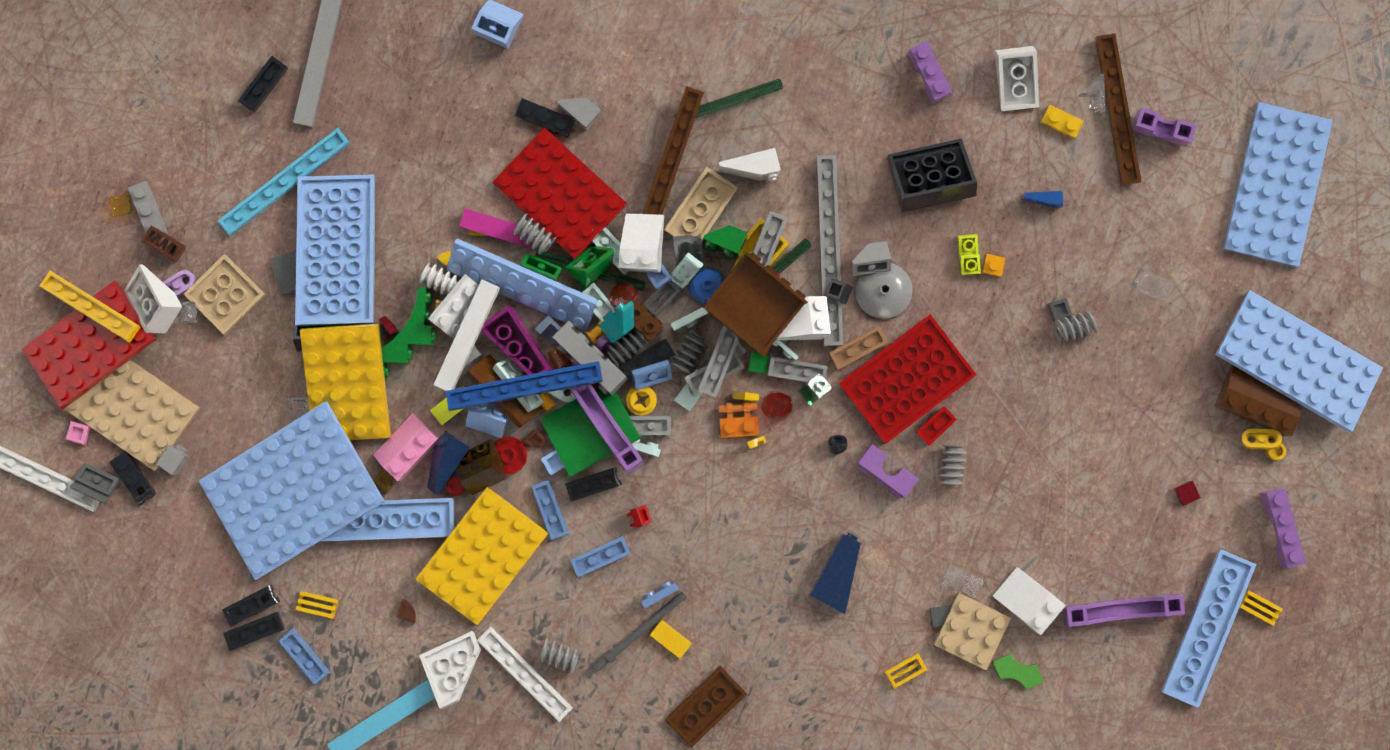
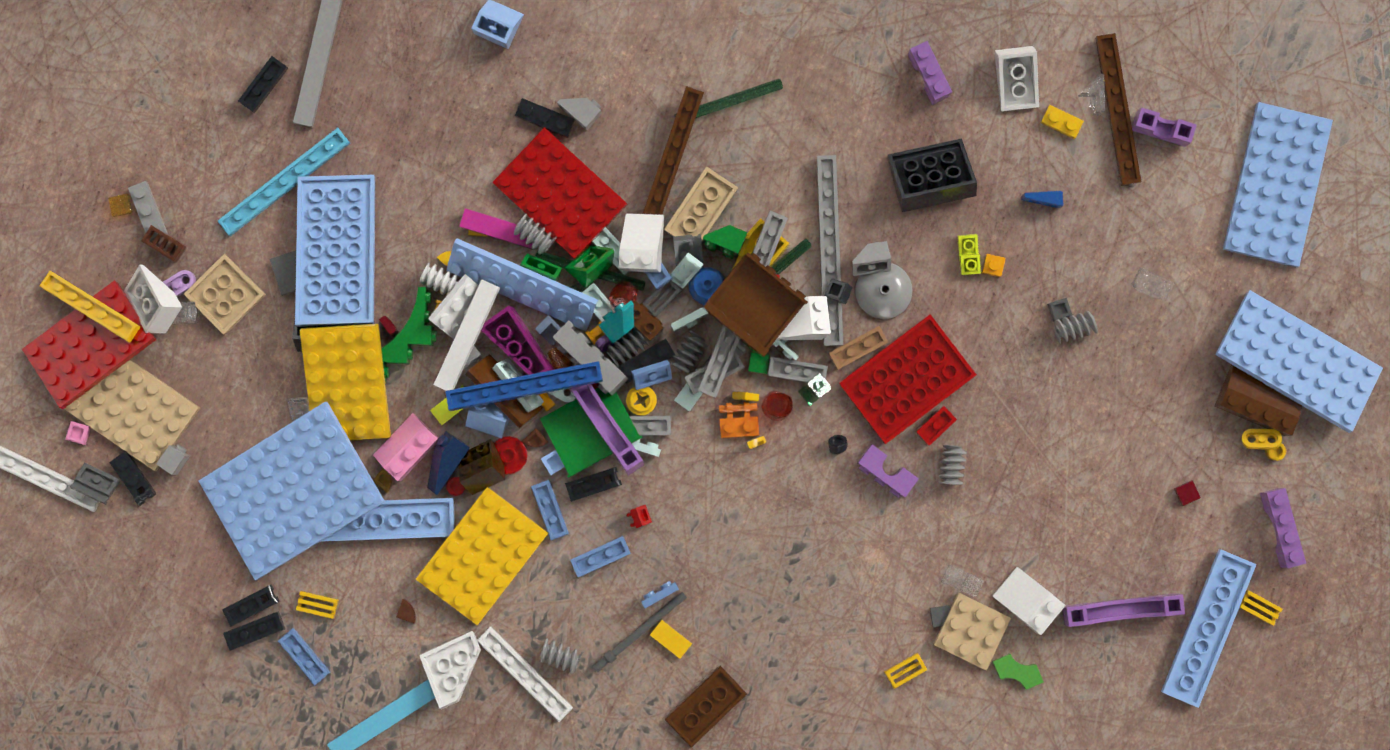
(755, 166): white slope -> none
(837, 575): dark blue slope -> none

